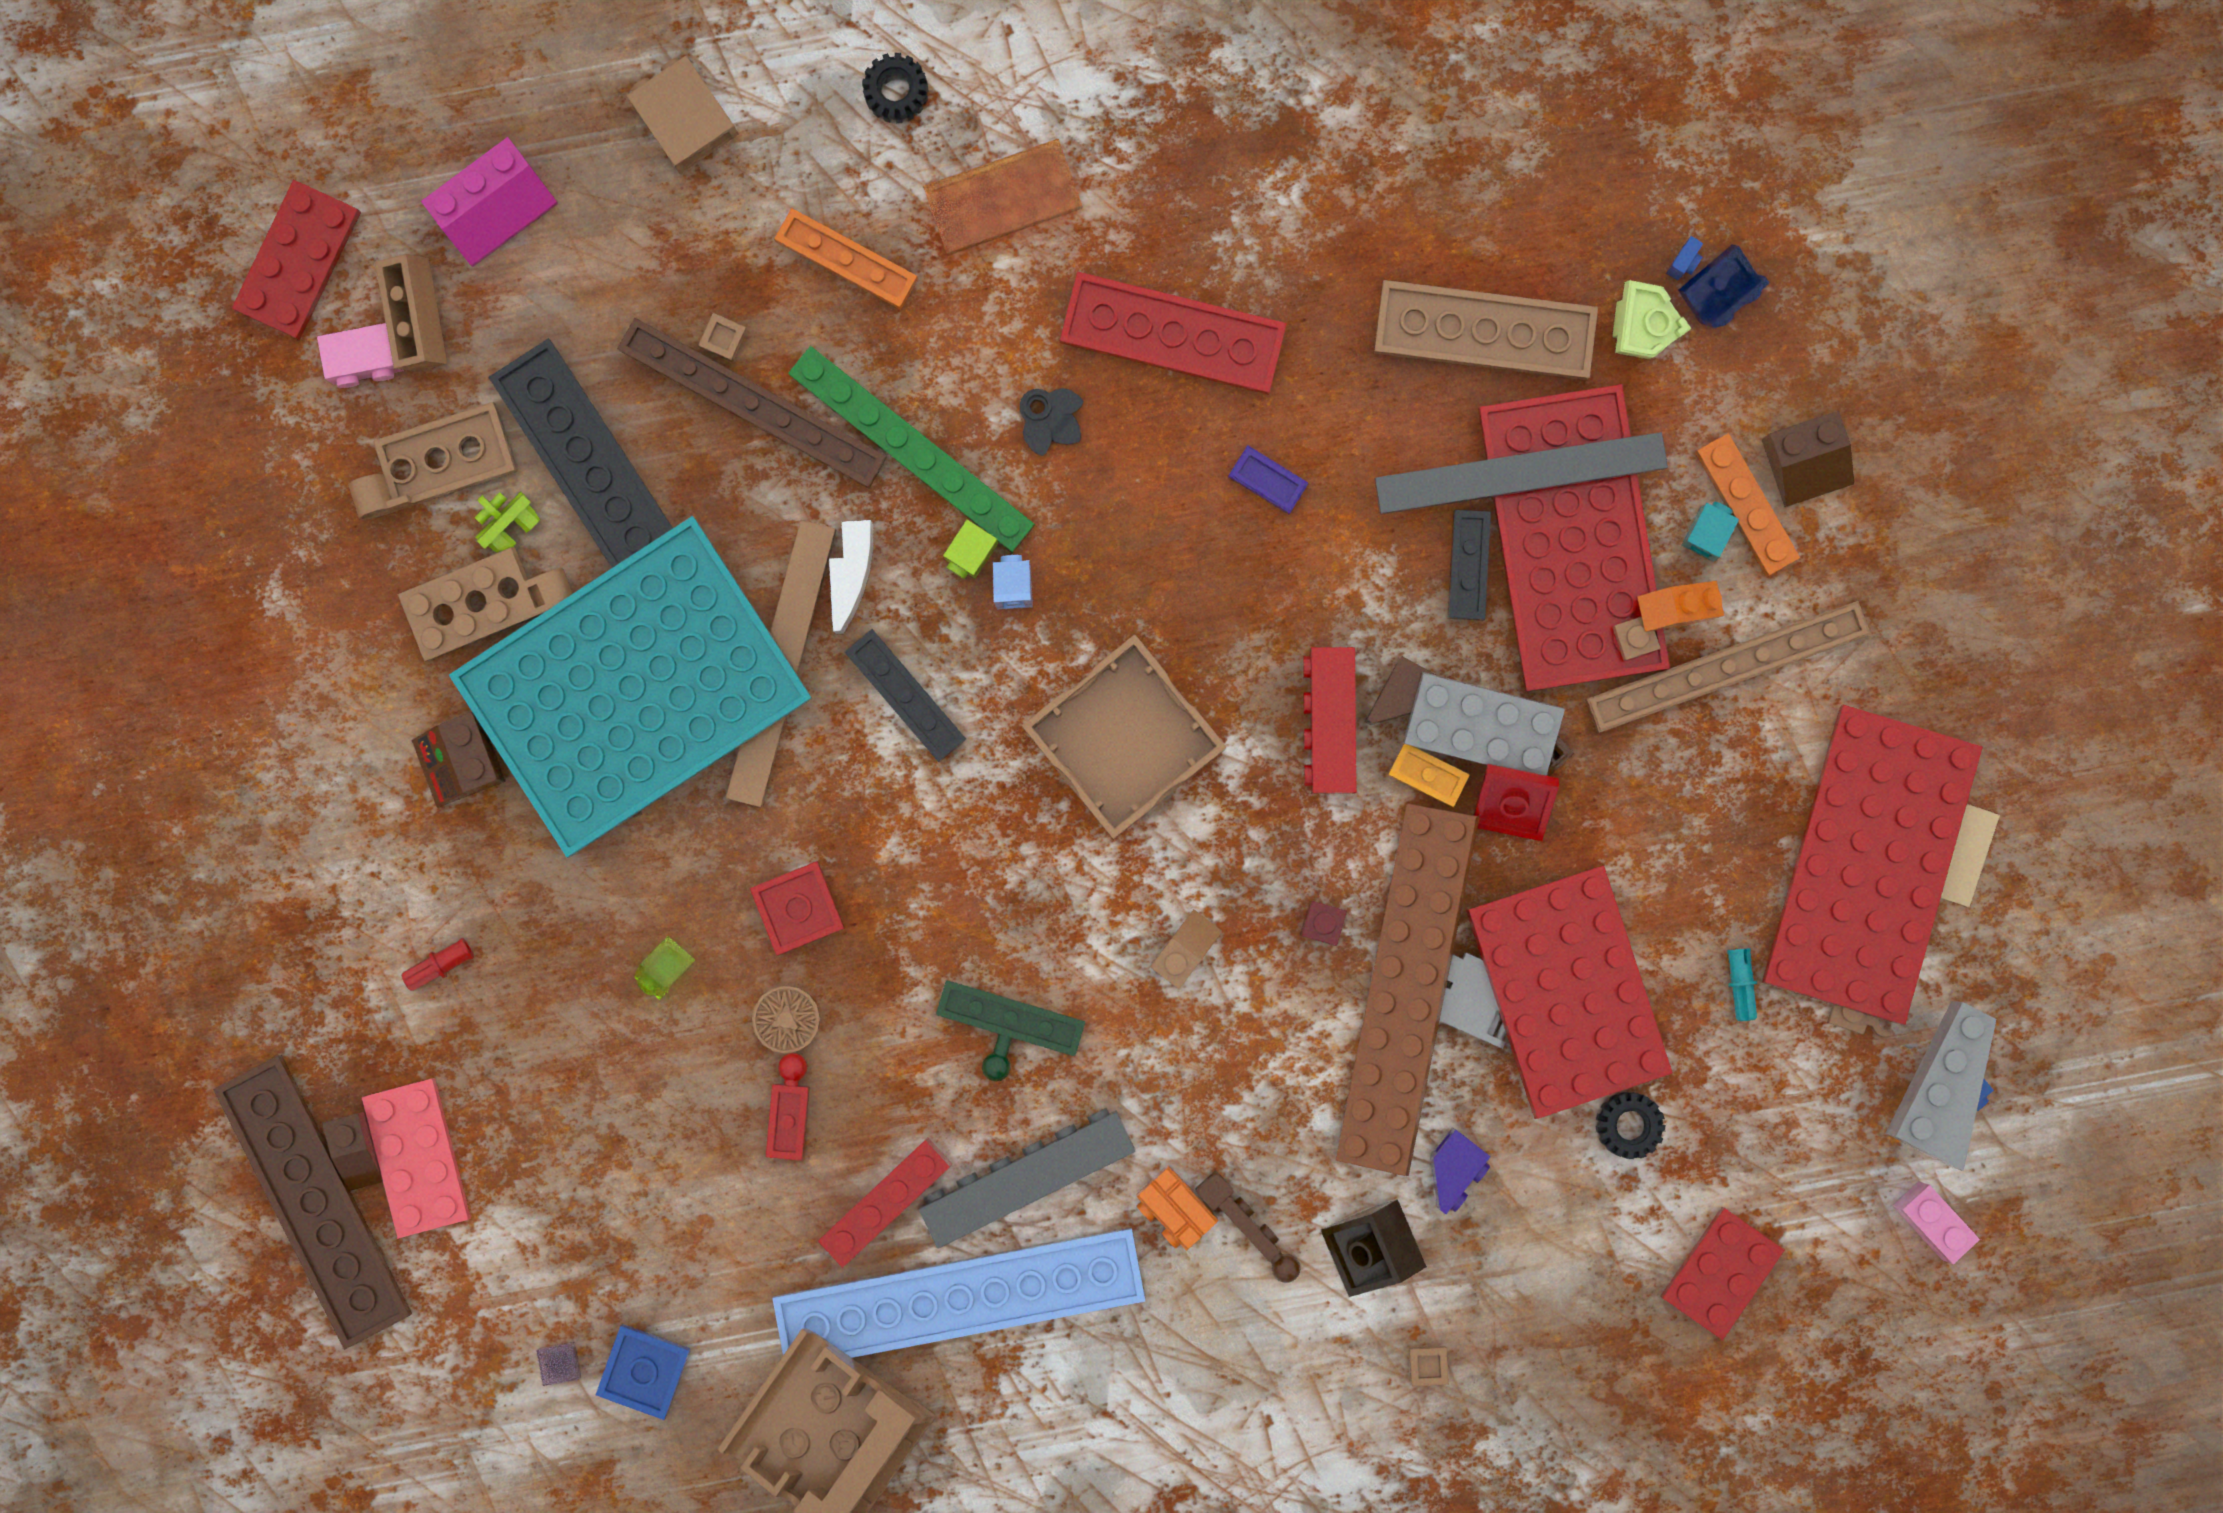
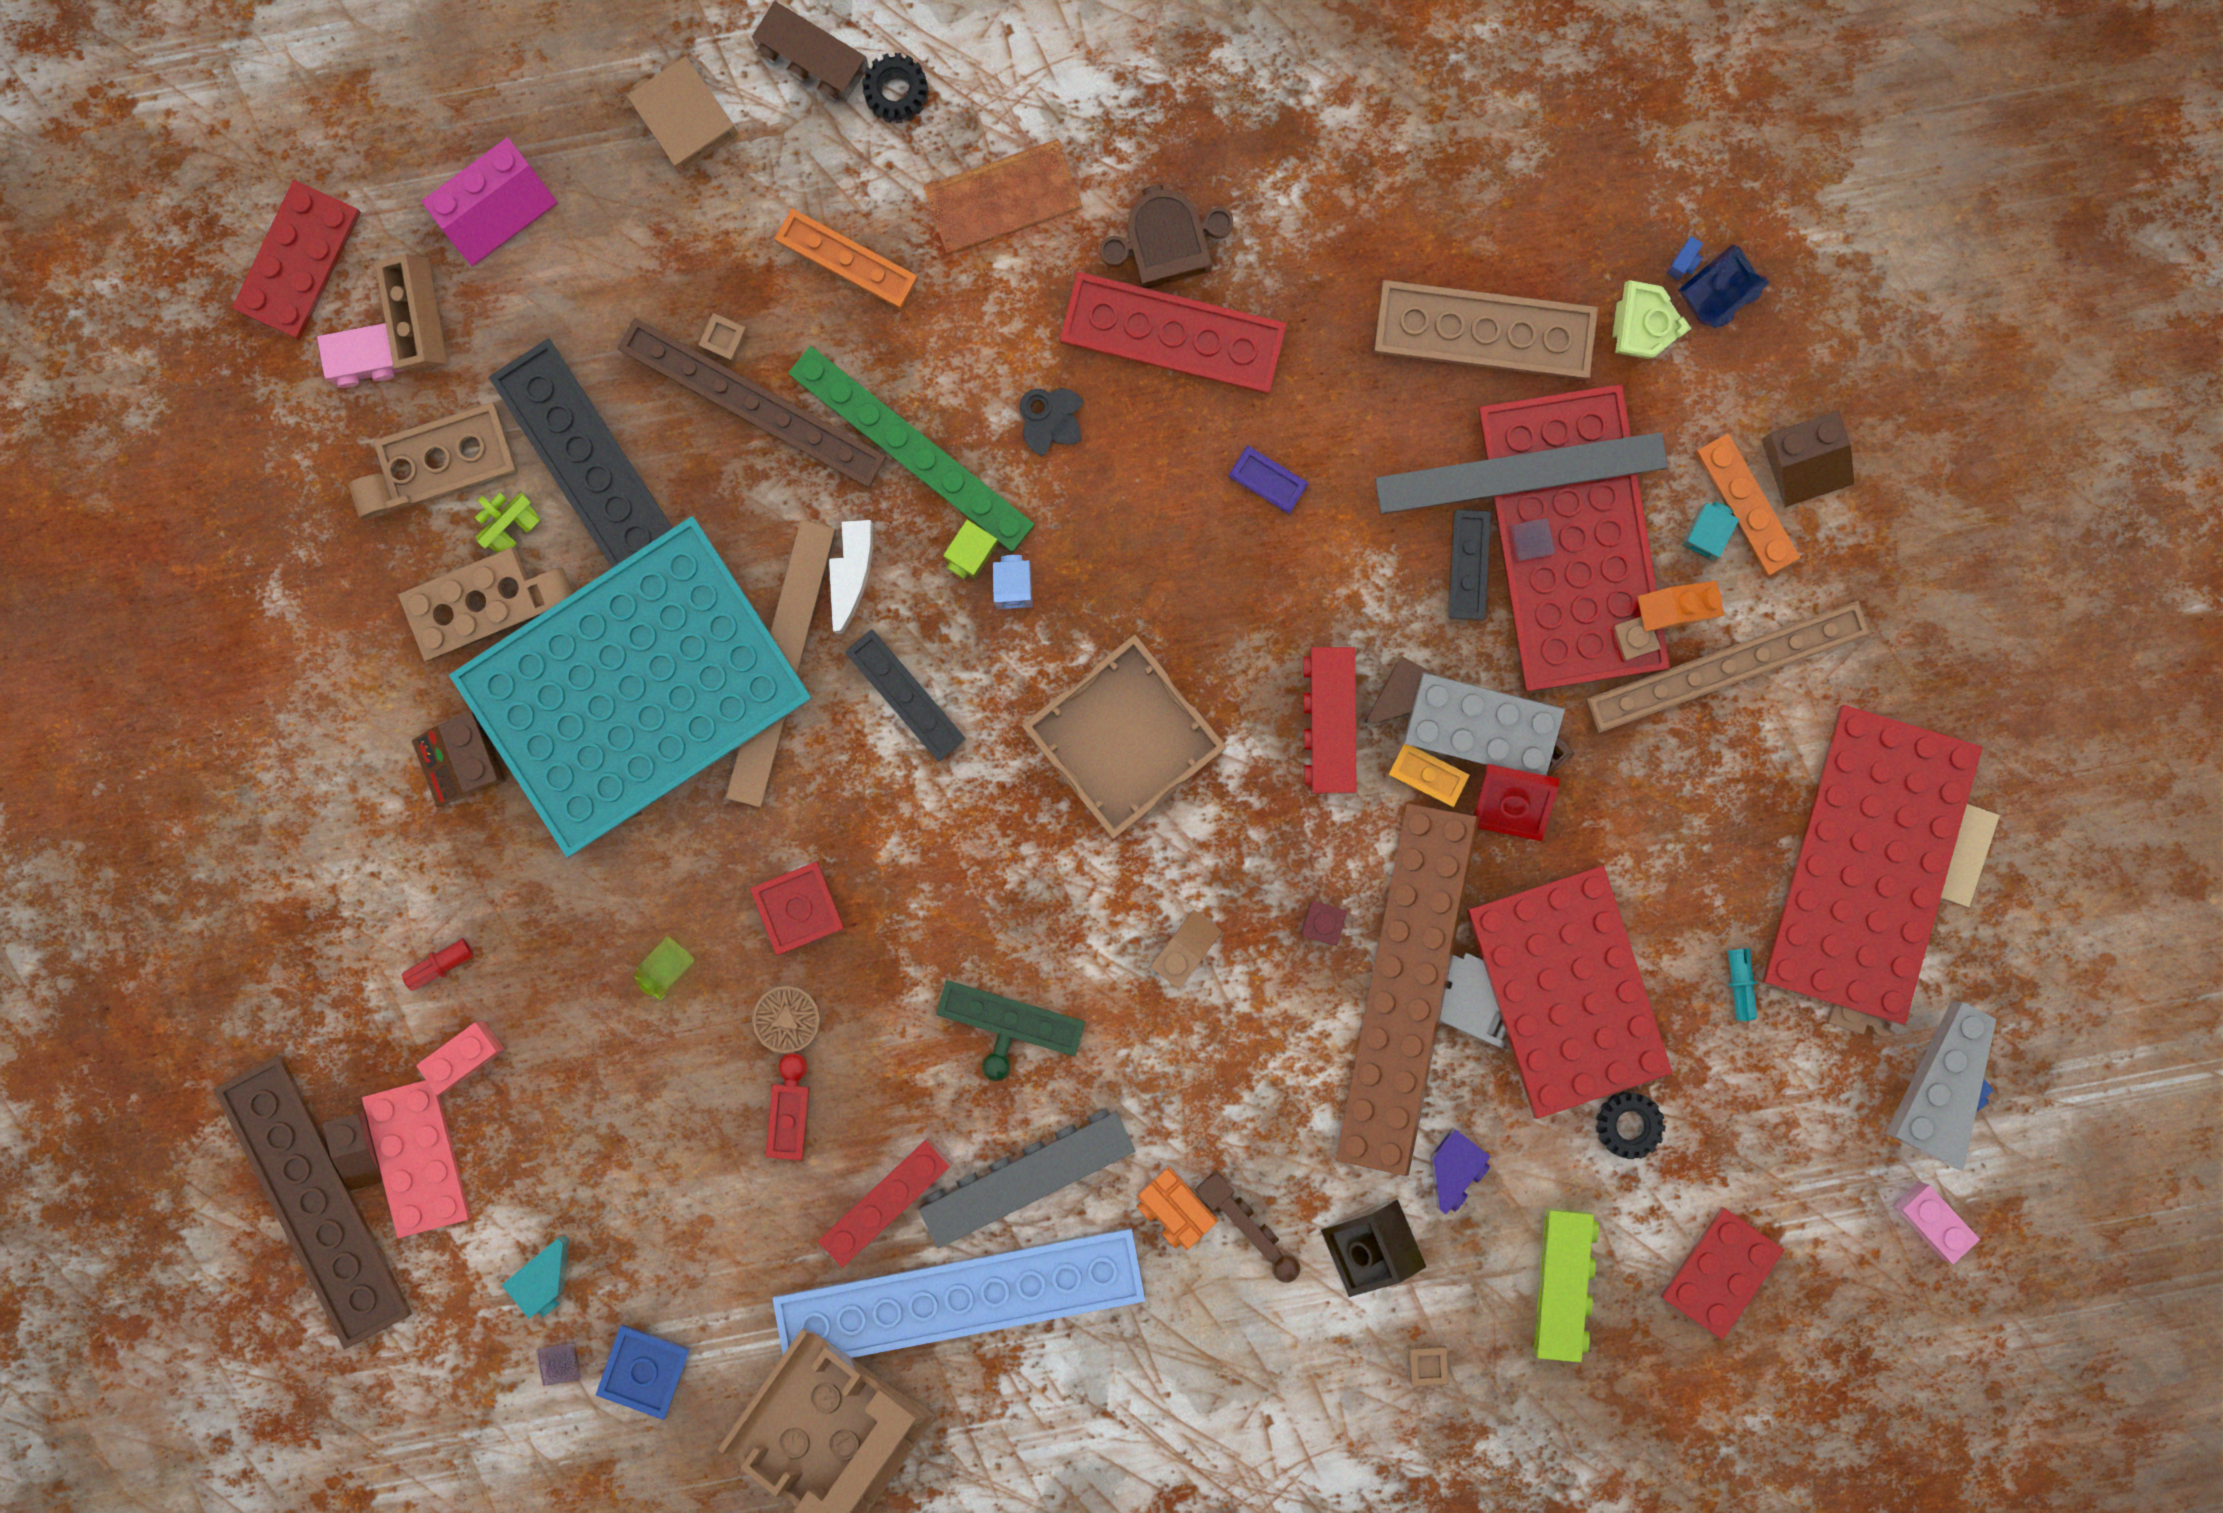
(460, 1057): none -> coral brick
(540, 1280): none -> teal slope
(809, 52): none -> reddish brown brick
(1166, 238): none -> reddish brown piece
(1532, 540): none -> clear purple plate
(1564, 1285): none -> lime brick

